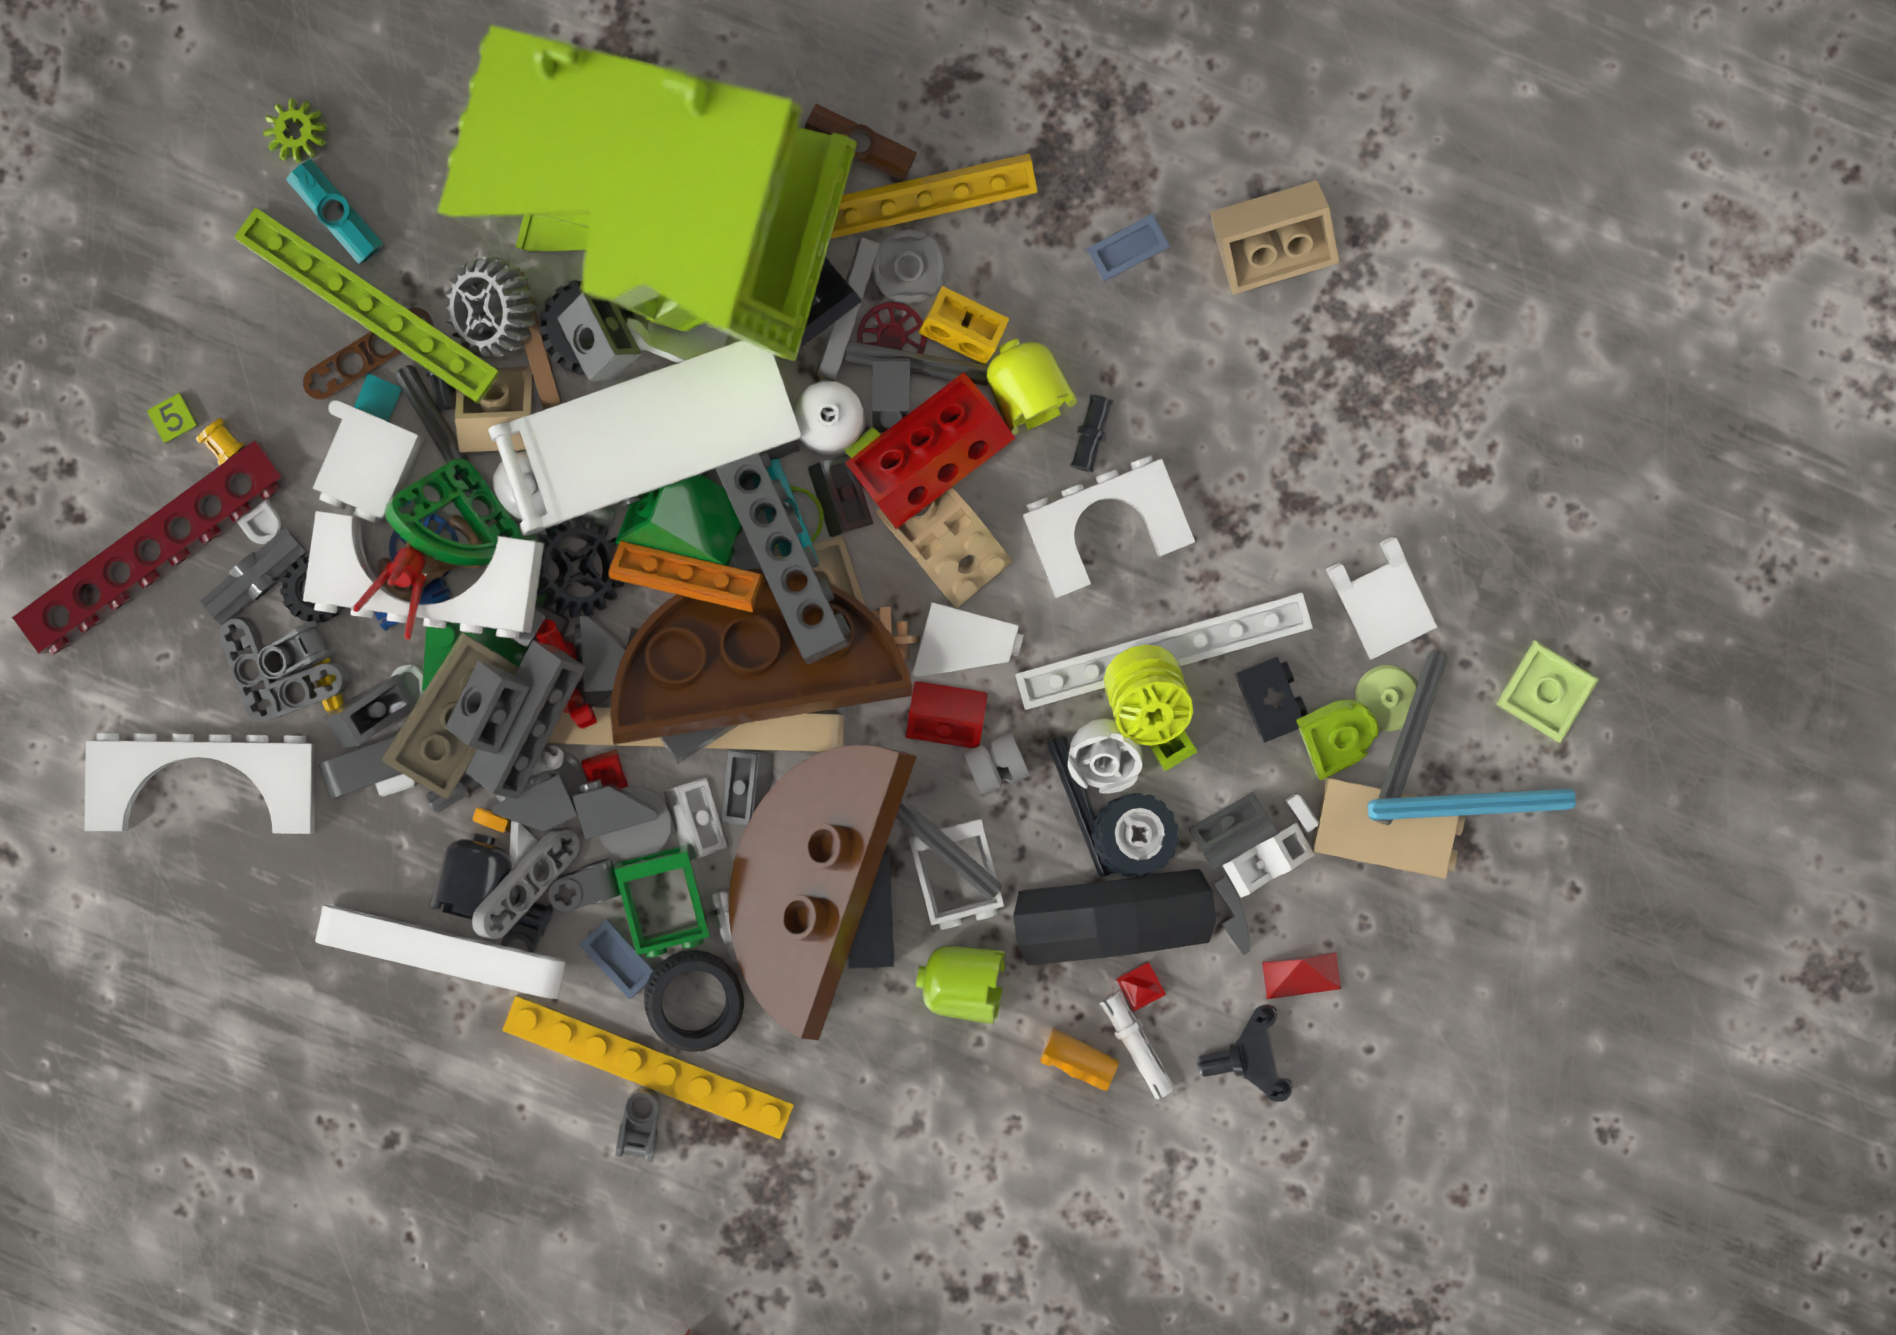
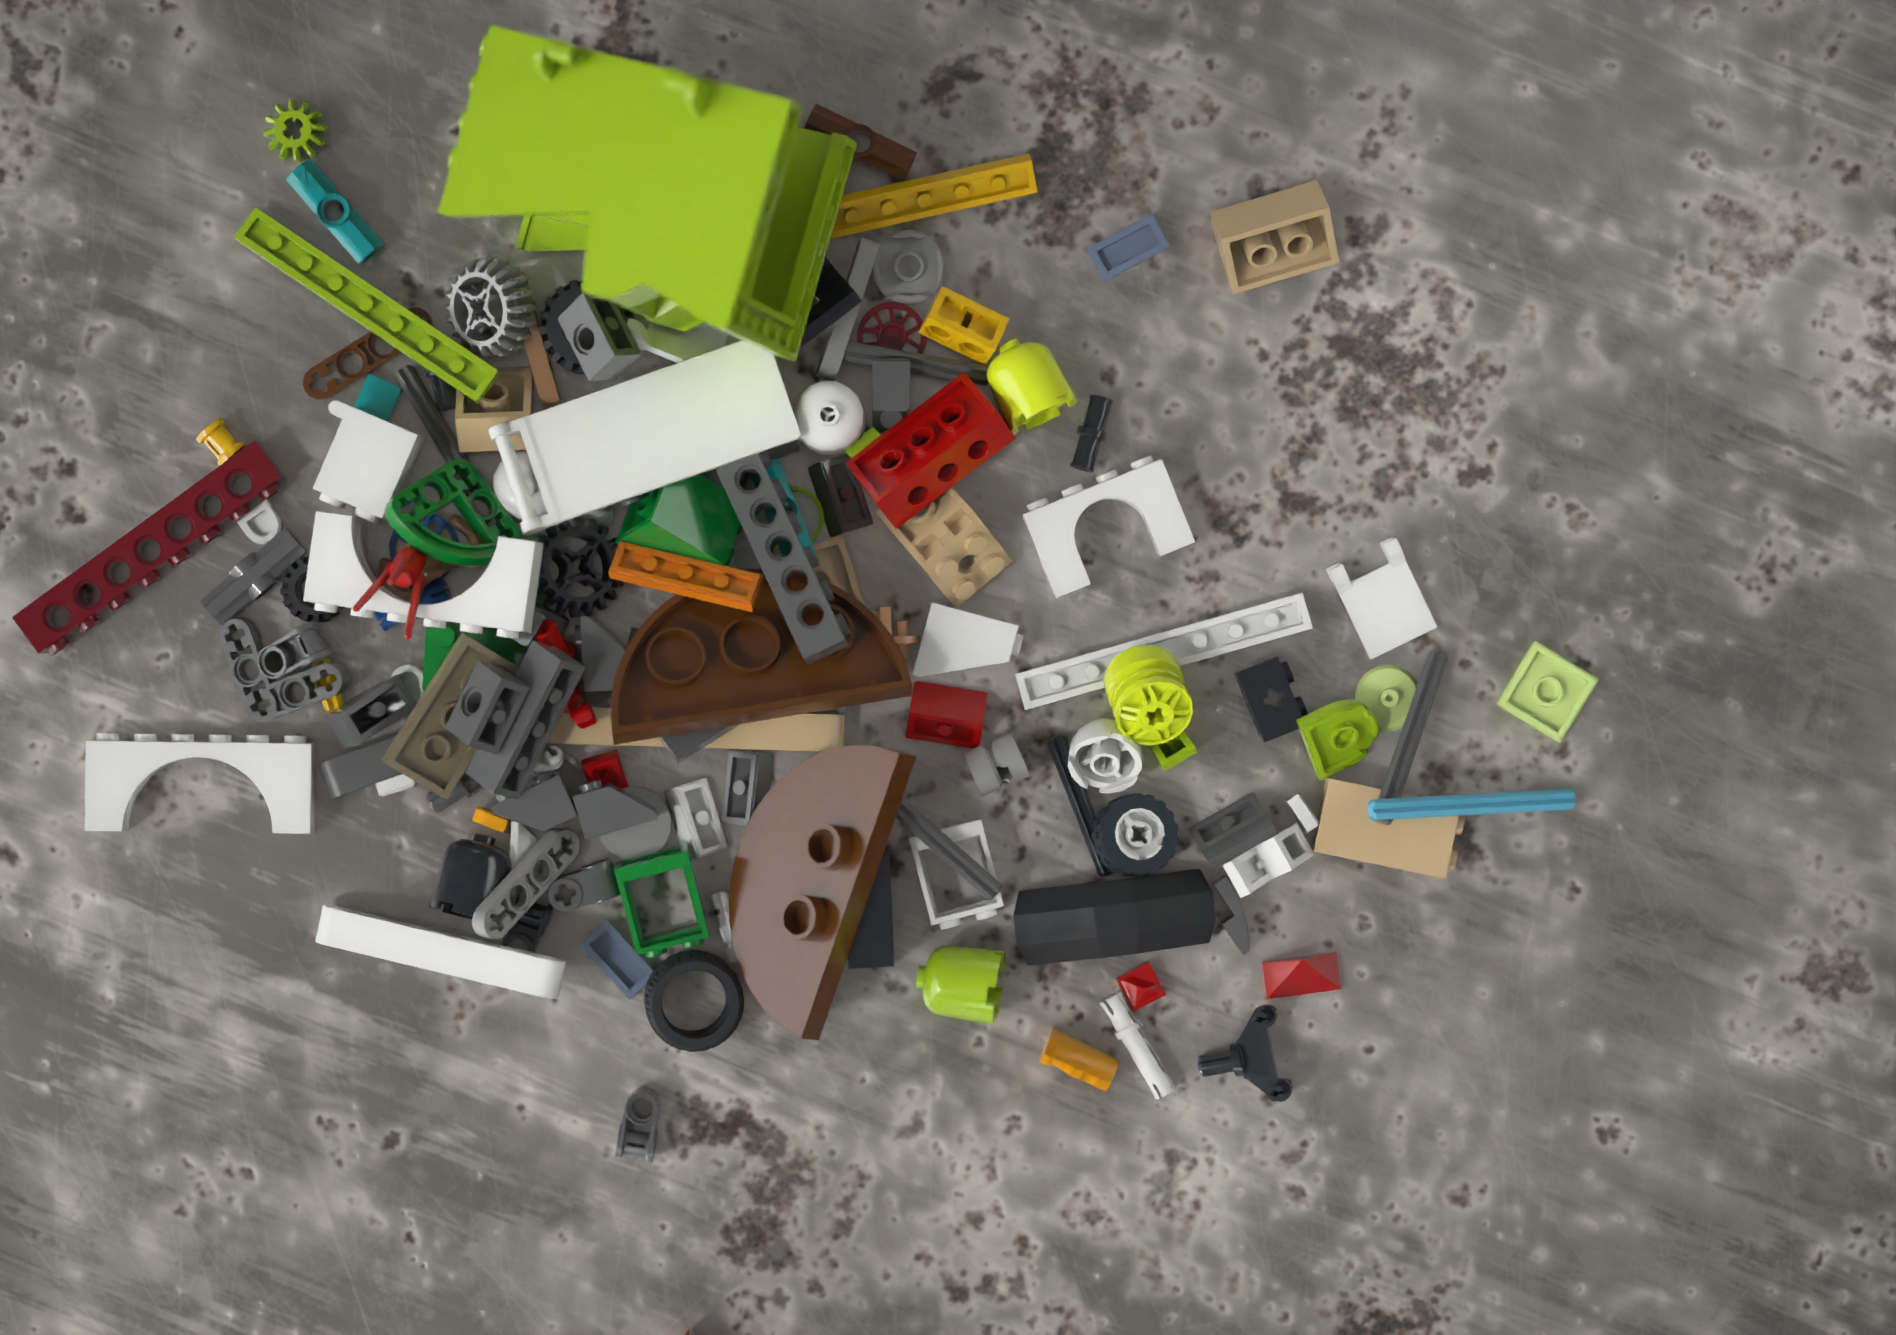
(172, 418): lime tile -> none
(648, 1067): yellow plate -> none

